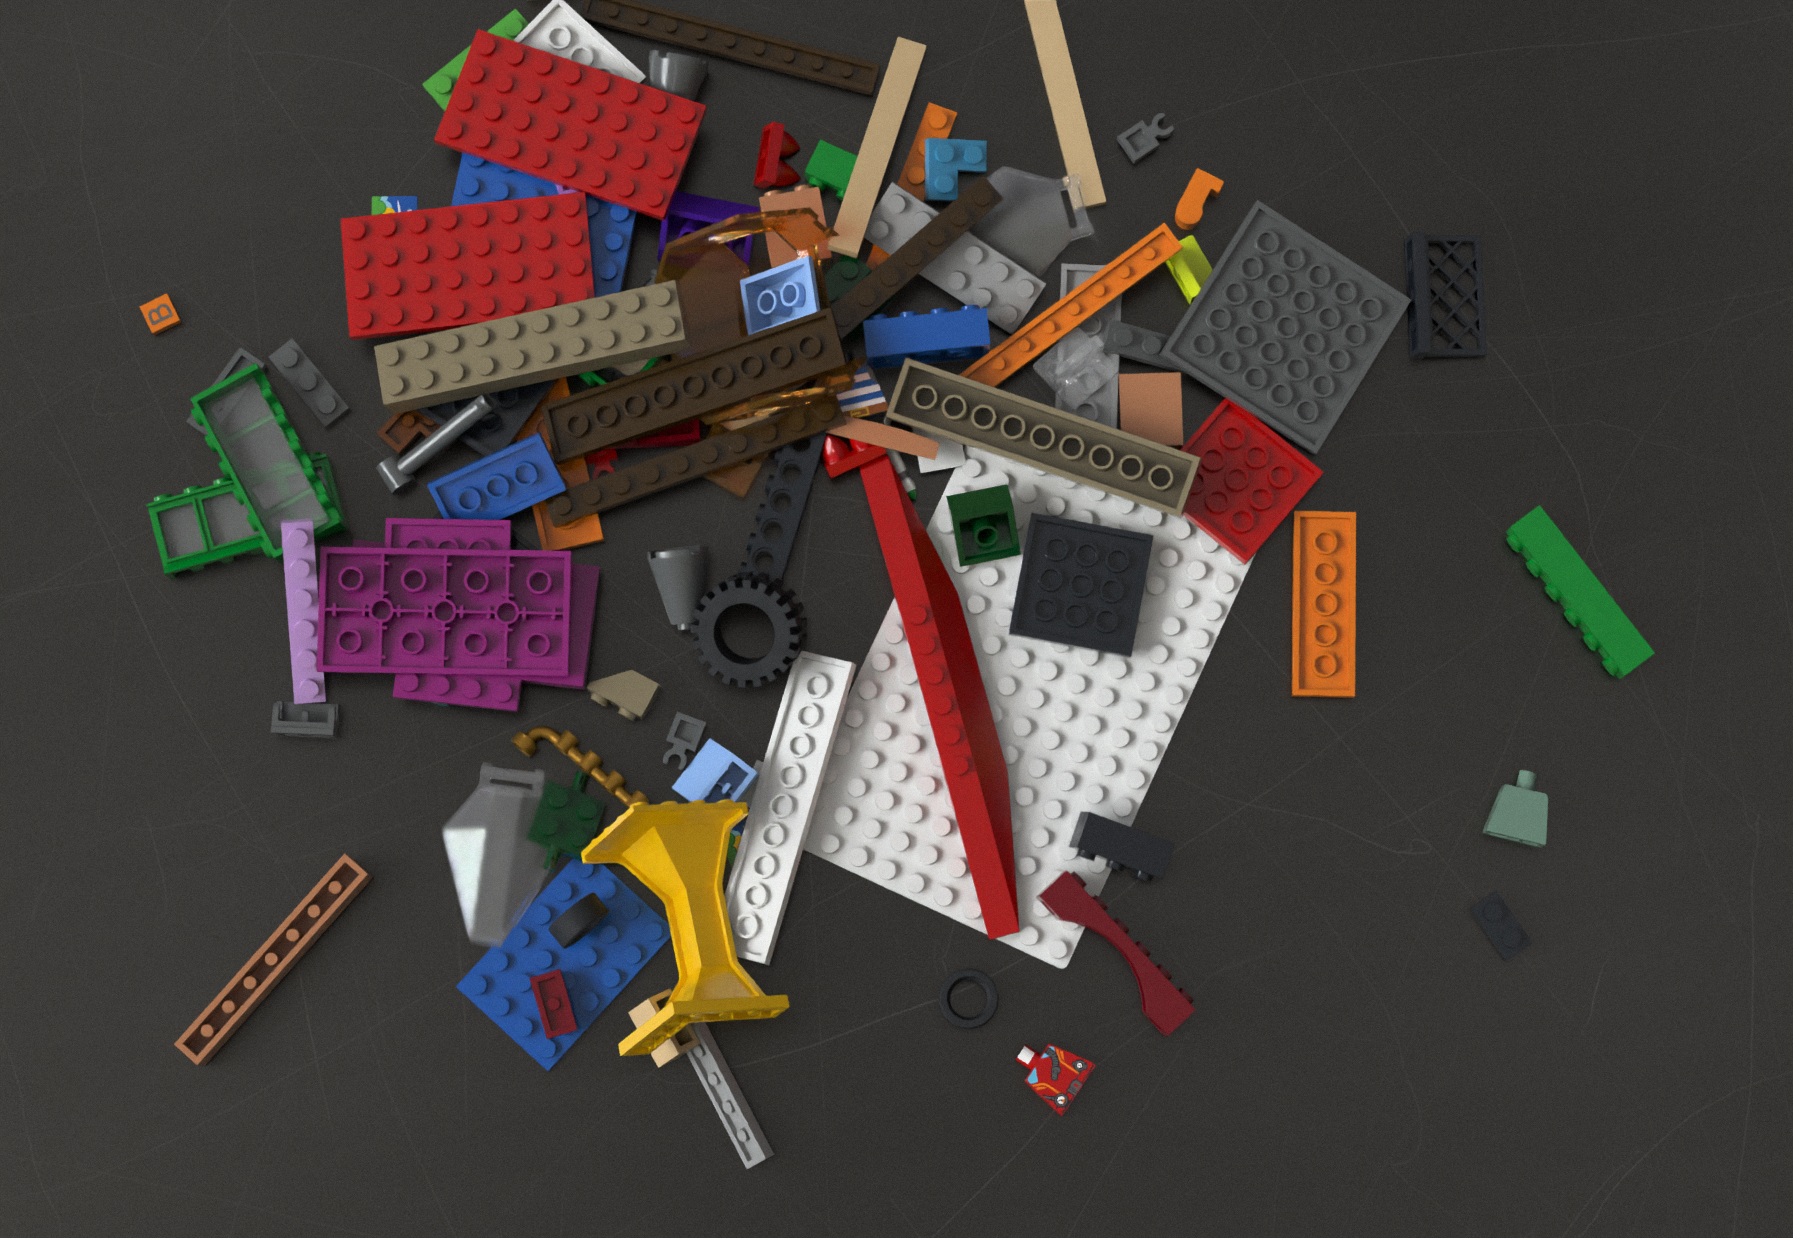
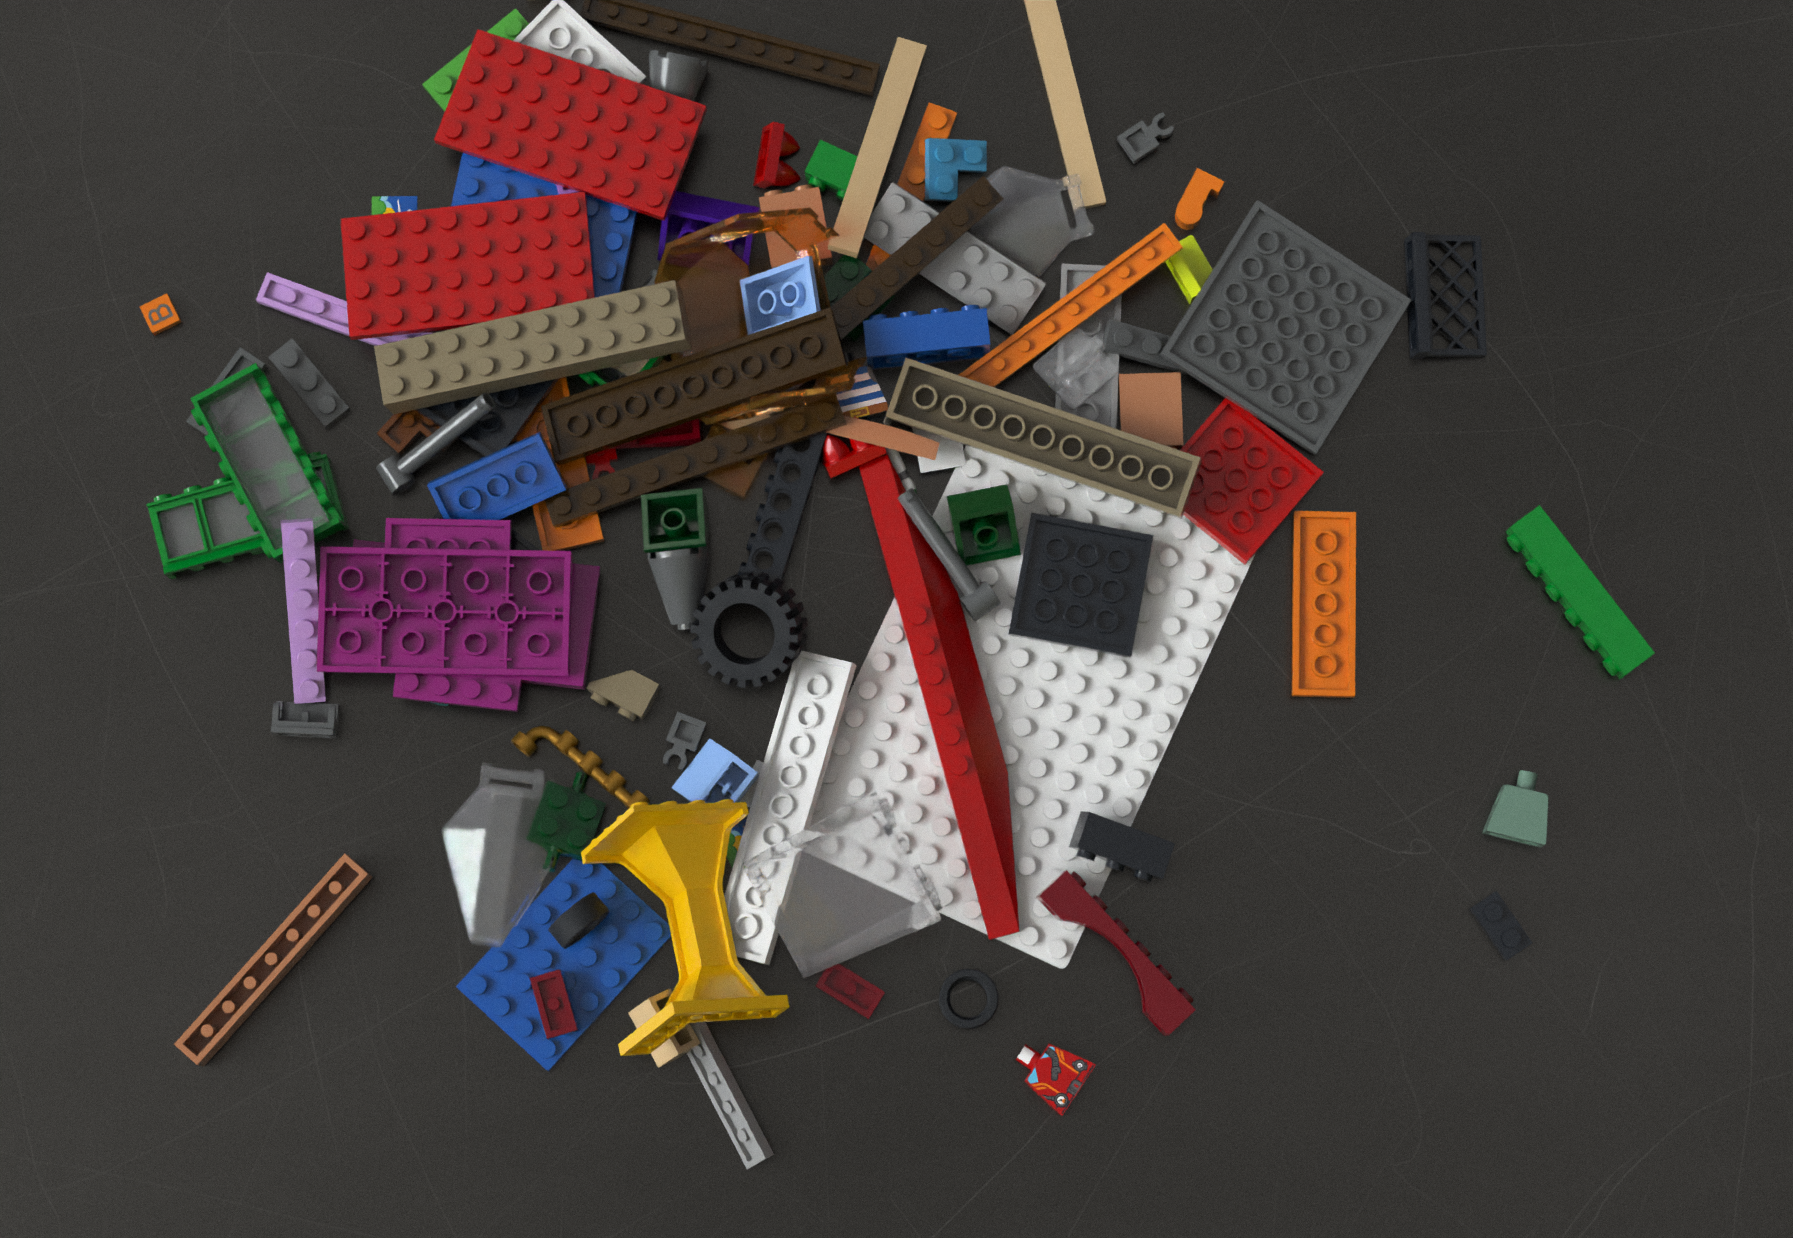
(314, 307): none -> lavender plate
(674, 520): none -> dark green slope
(843, 886): none -> clear windscreen
(850, 990): none -> dark red plate
(977, 597): none -> dark grey piece

